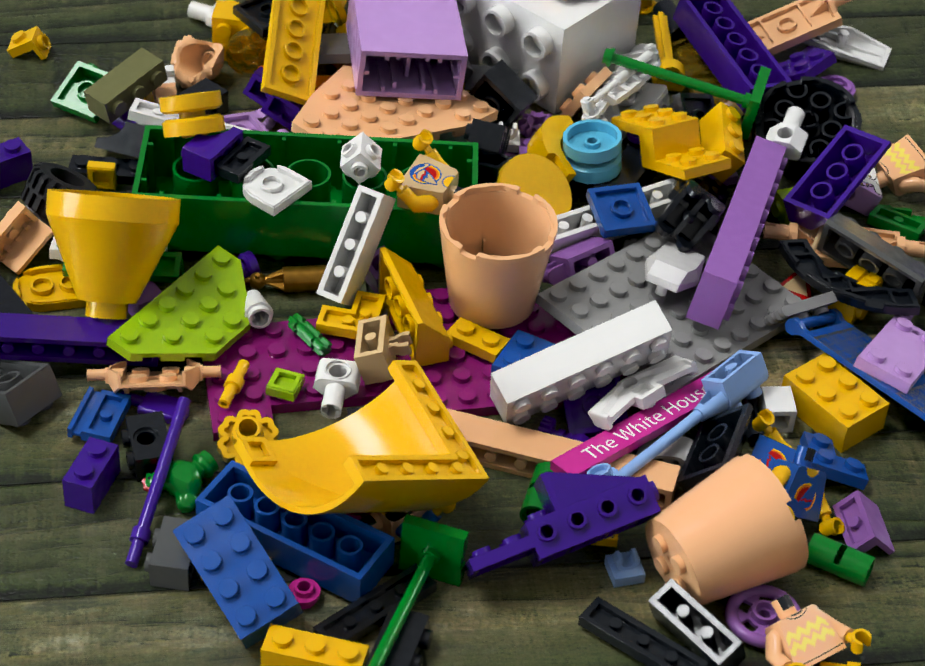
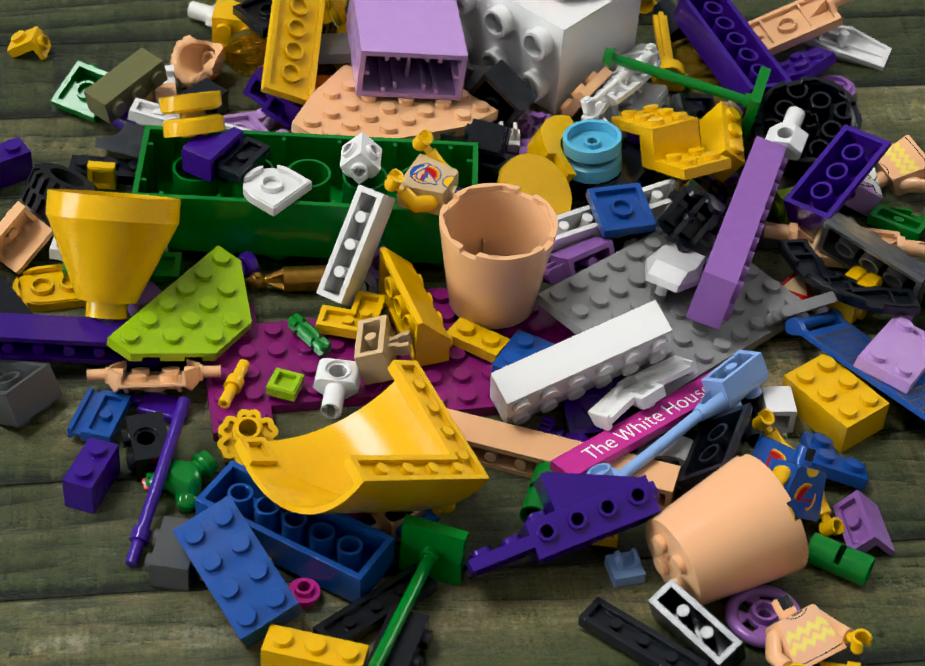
(258, 310): white cone -> none

